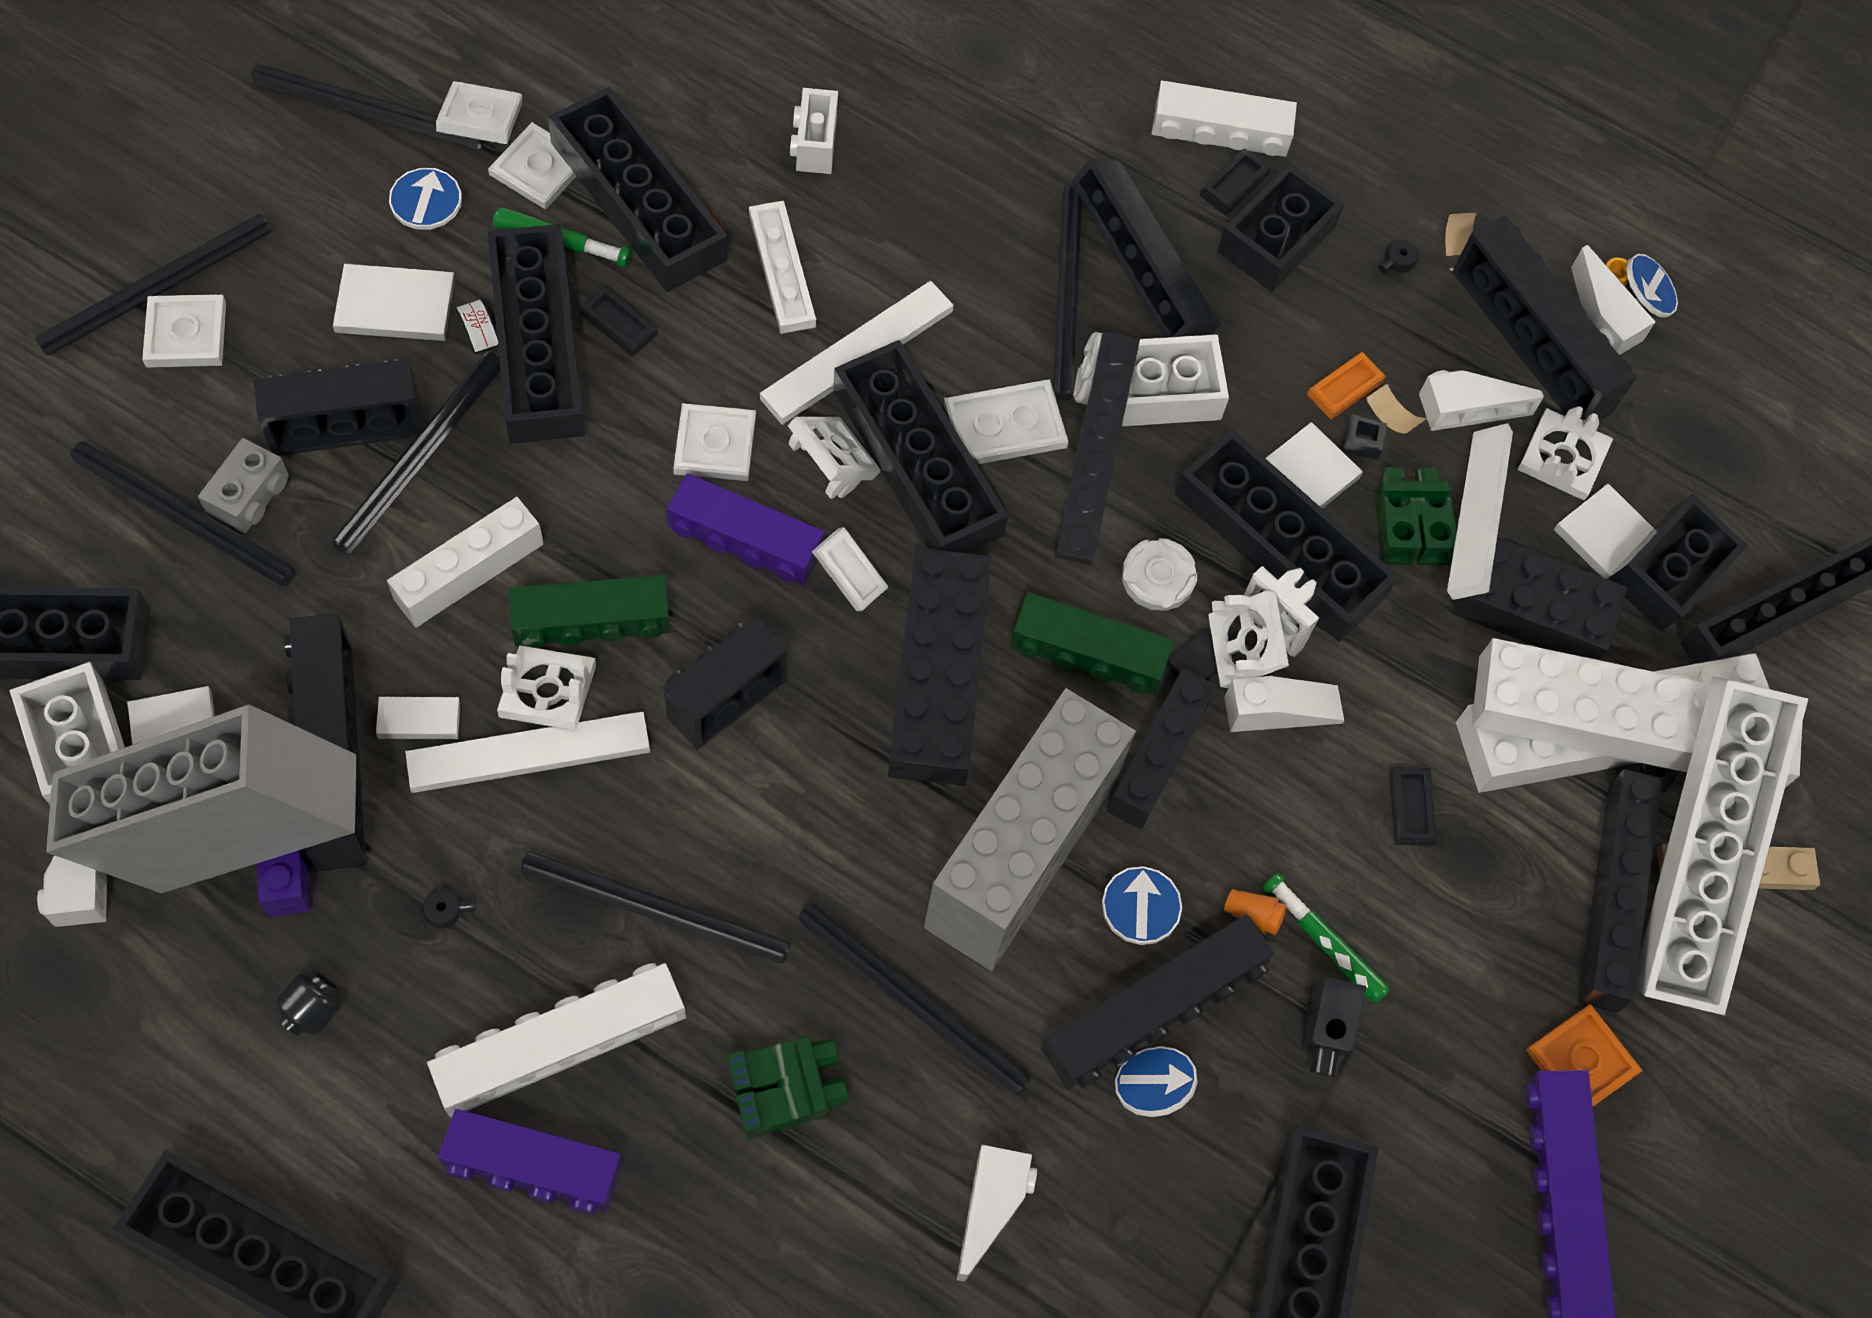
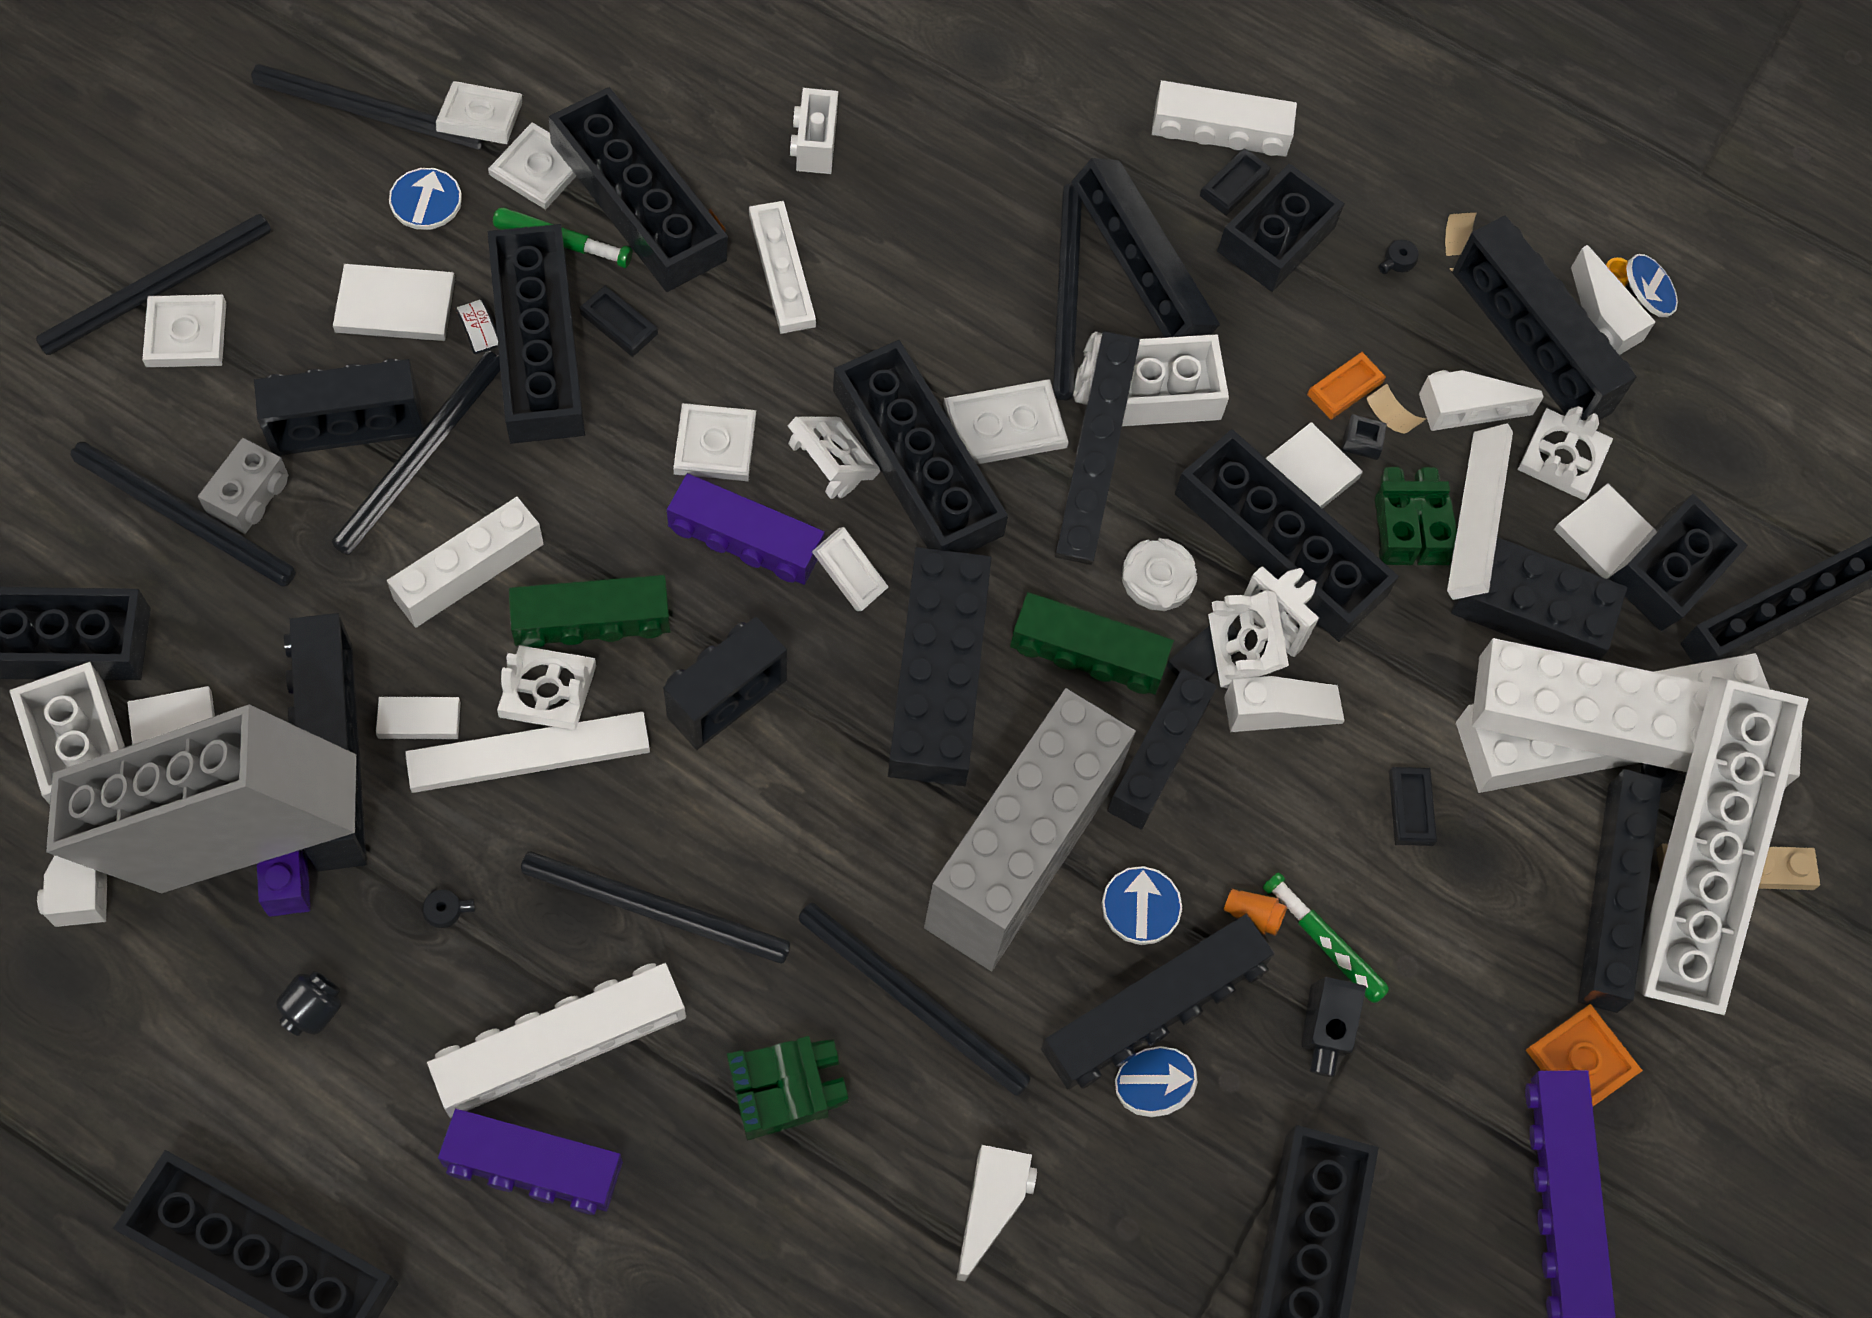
(815, 378): white tile -> none

